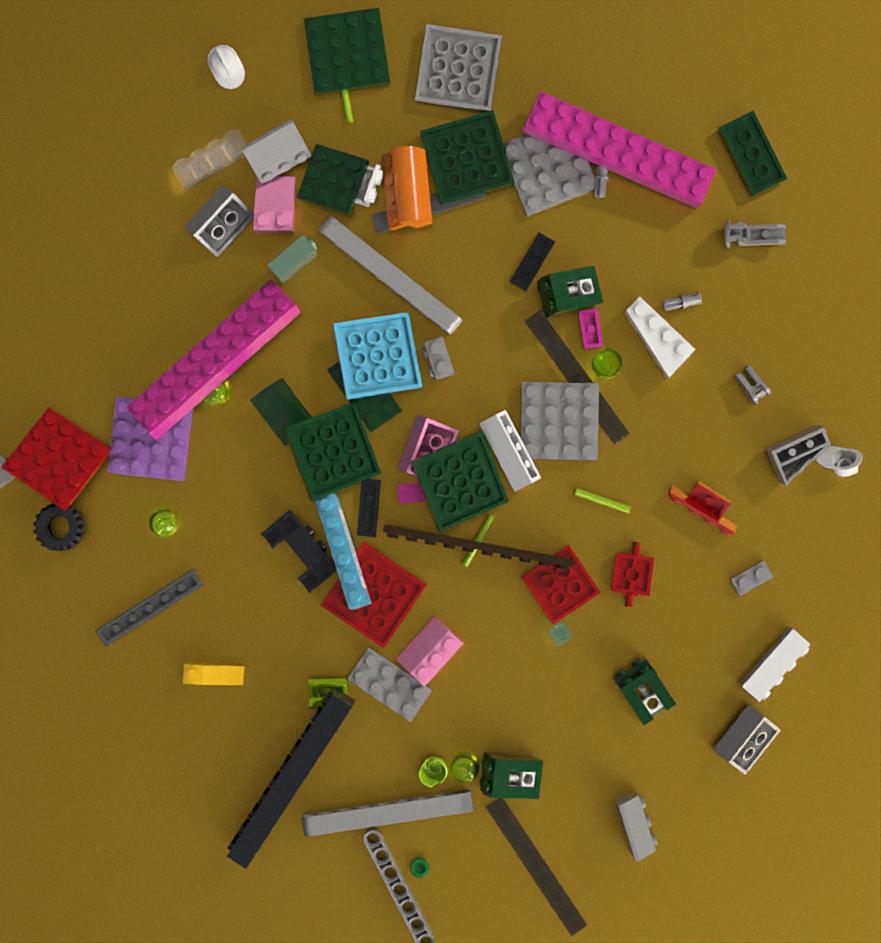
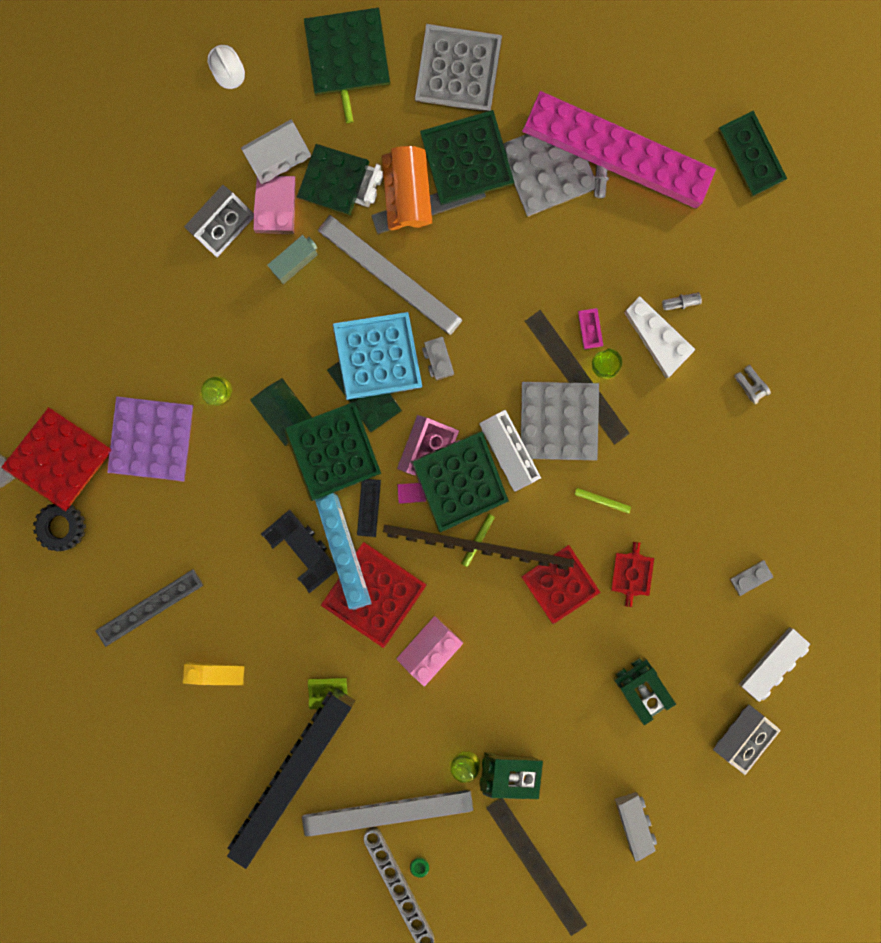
(163, 522): clear neon green hair -> none
(210, 159): clear brick -> none
(213, 359): dark pink brick -> none
(389, 684): light grey plate -> none
(432, 771): lime hair -> none
(532, 261): black tile -> none
(556, 293): dark green brick -> none
(561, 633): clear light blue plate -> none
(707, 504): red bracket -> none
(754, 234): light grey piece -> none
(796, 452): light grey wedge -> none
(841, 460): white piece -> none

